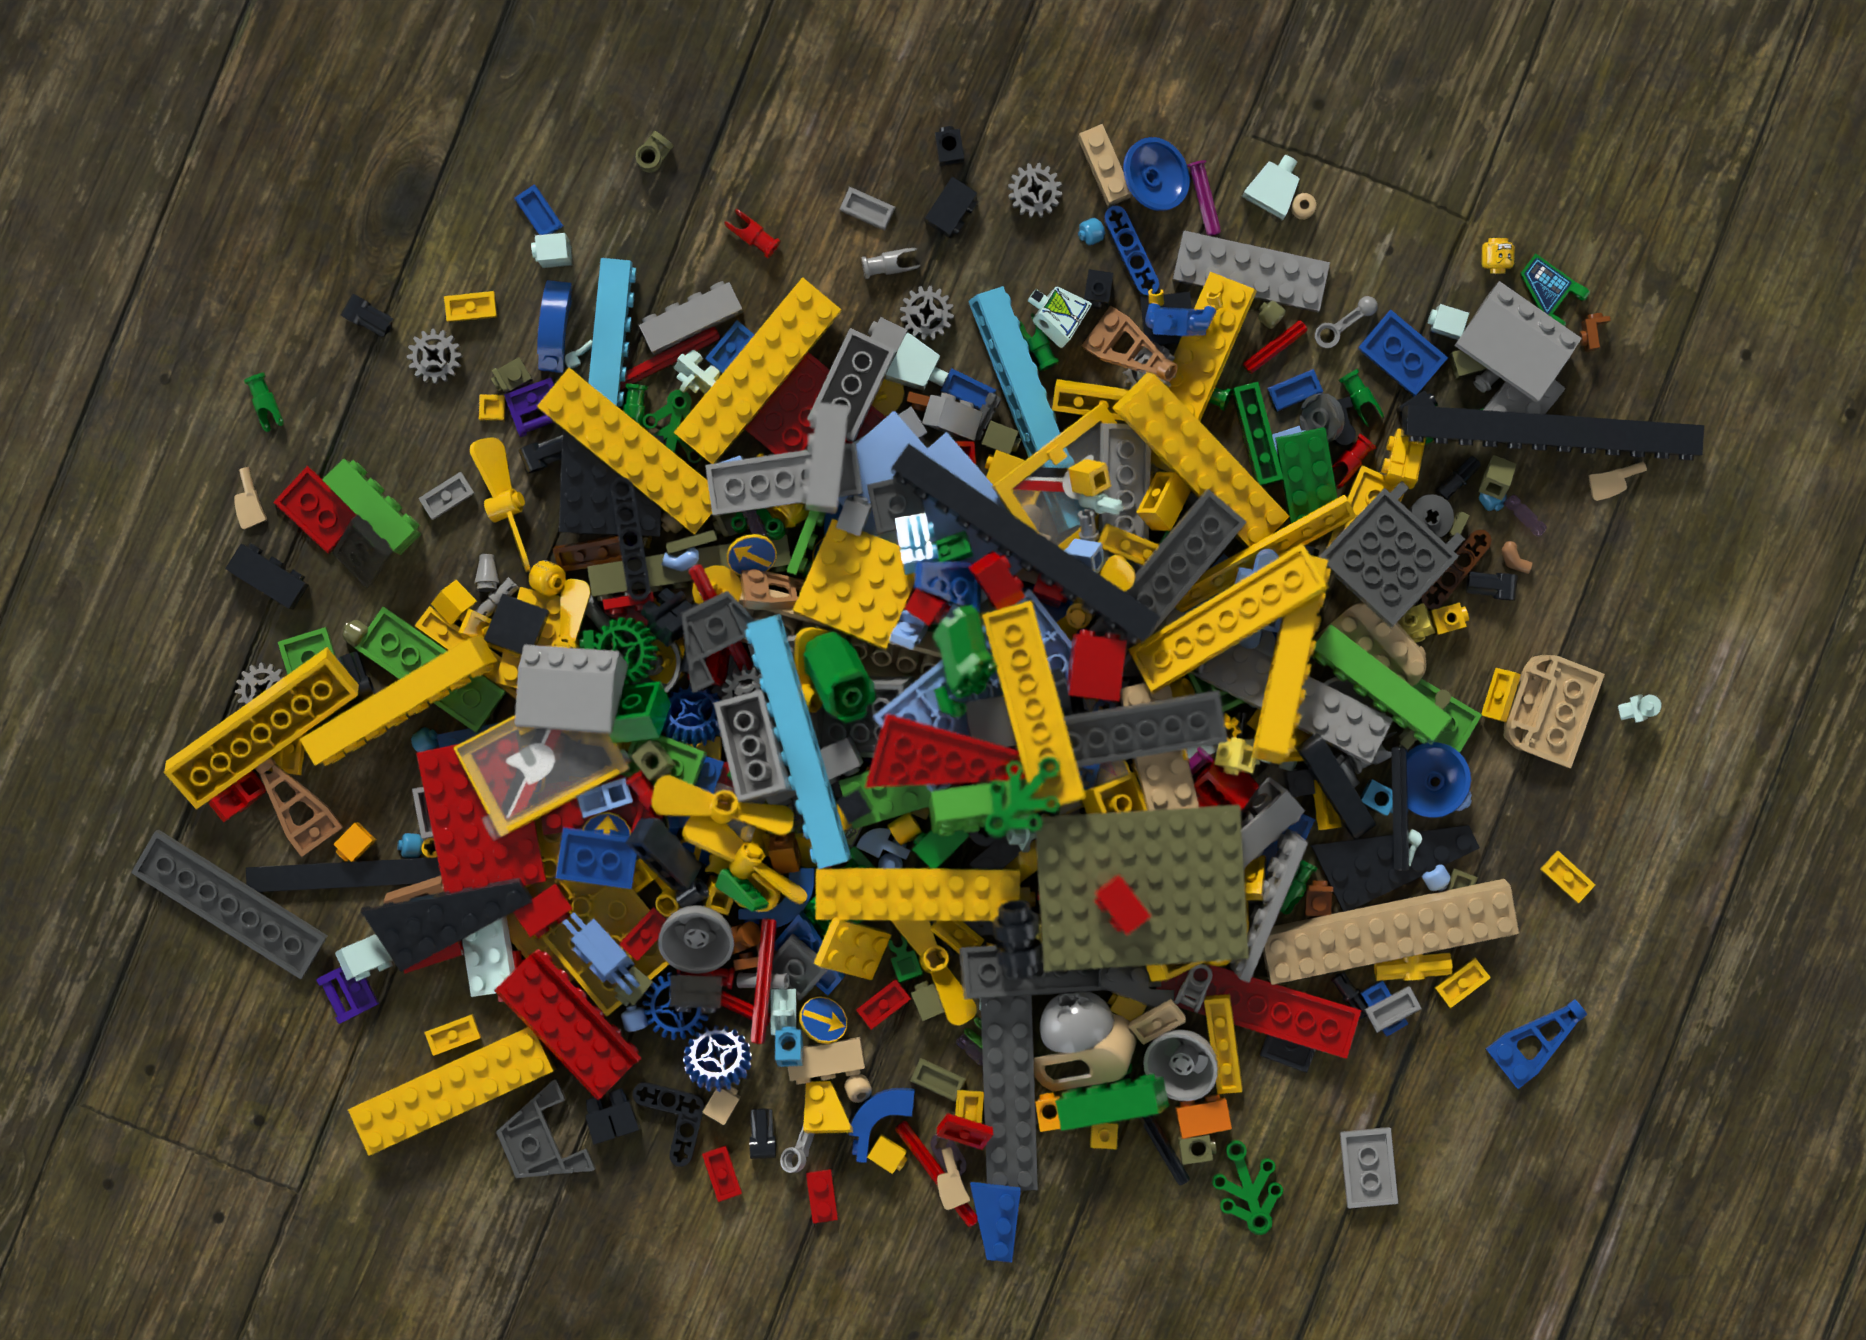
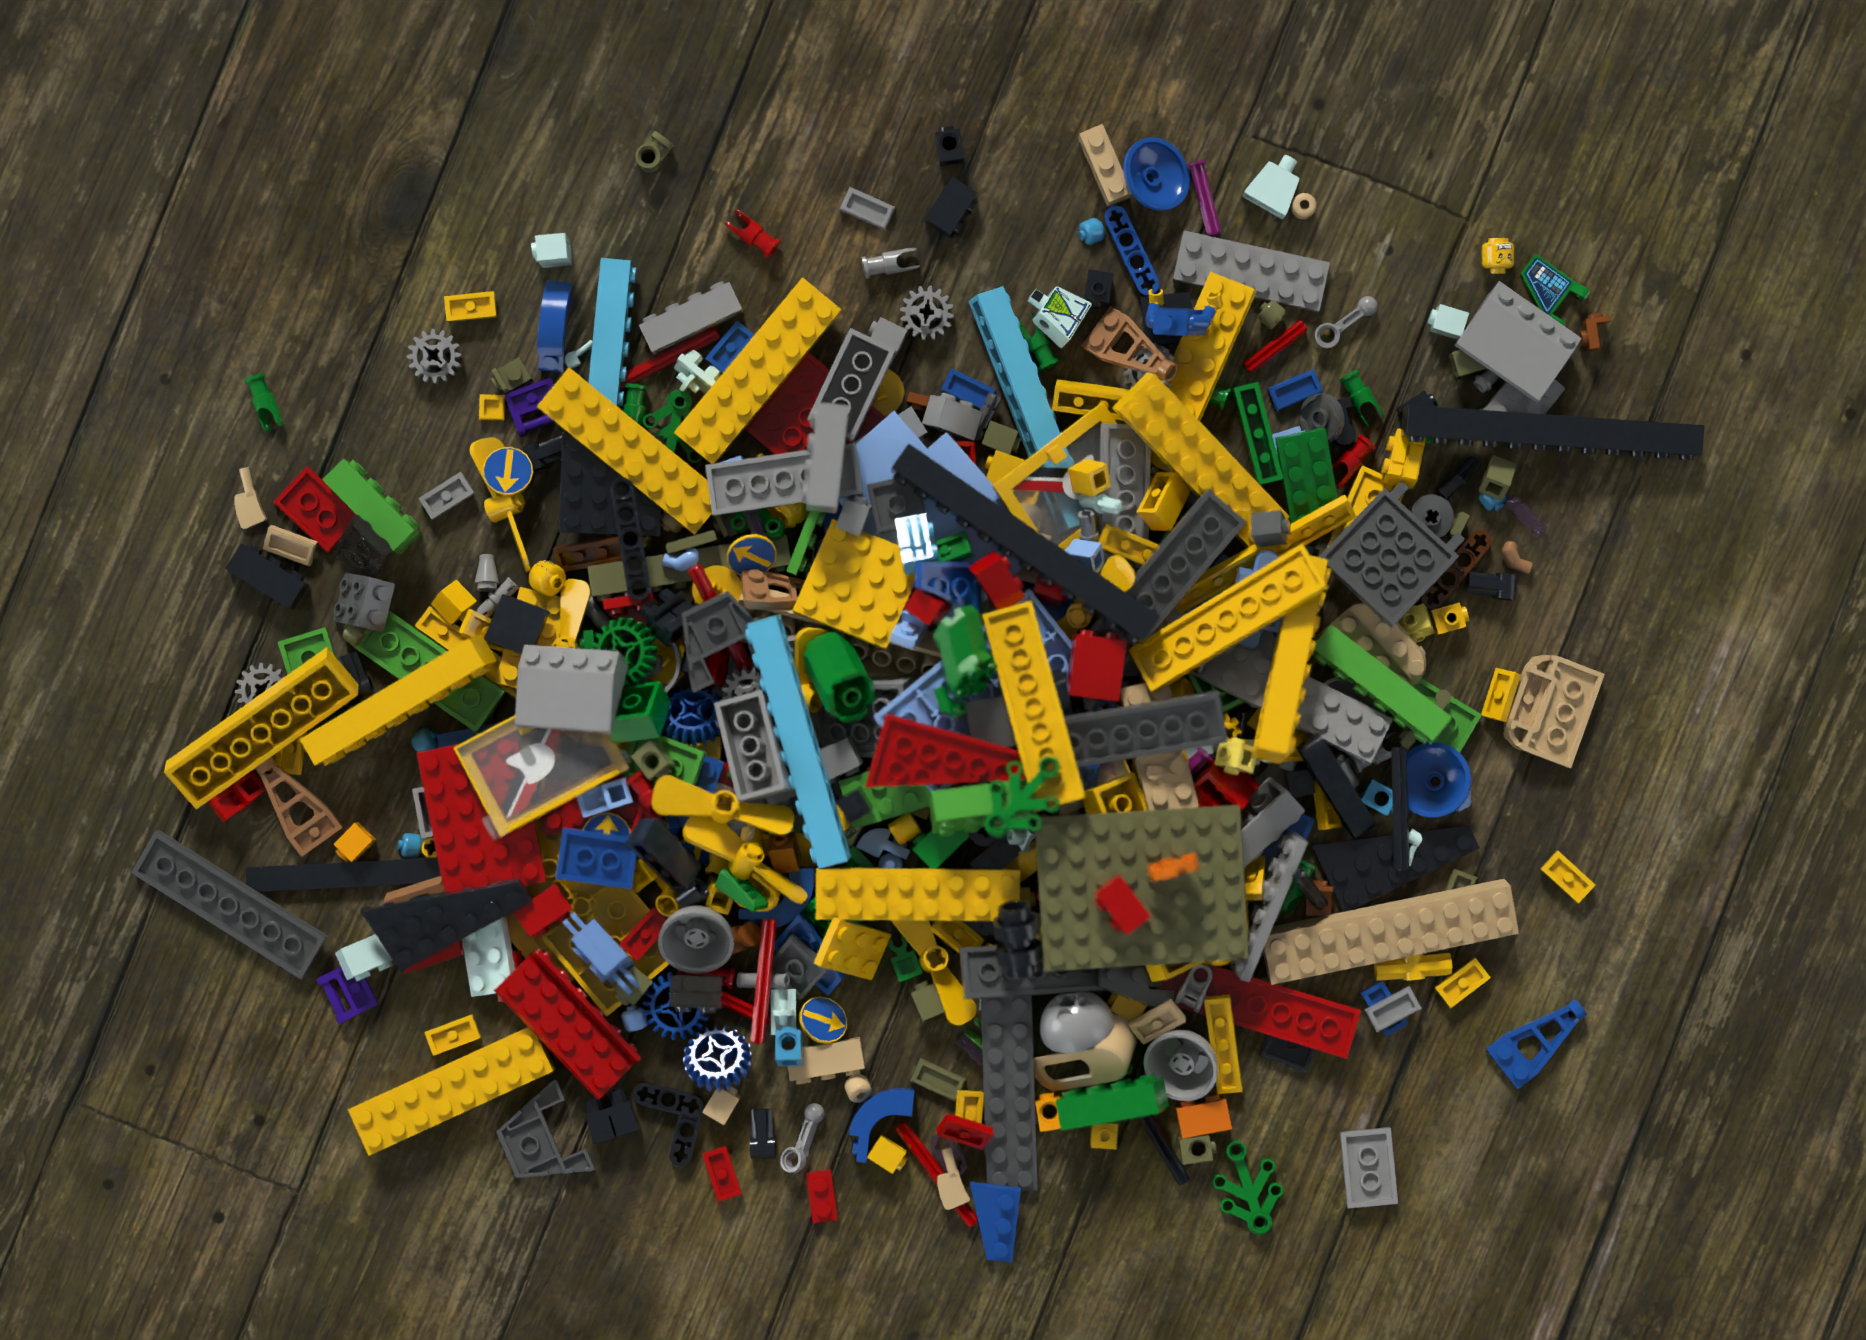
(290, 545): none -> tan tile
(362, 313): black piece -> none
(363, 602): none -> dark grey bracket
(507, 471): none -> blue piece
(538, 211): blue tile -> none
(746, 960): dark orange bracket -> none
(824, 1110): yellow wing -> none
(883, 1004): red plate -> none
(915, 365): light aqua torso -> none
(1023, 193): light grey gear -> none
(1172, 867): none -> orange plate
(1269, 528): none -> dark grey brick
(1310, 889): none -> black axle
(1349, 993): black axle -> none
(1402, 353): blue plate -> none
(1437, 879): light blue piece -> none
(1613, 482): tan piece -> none
(1640, 707): light aqua hips -> none

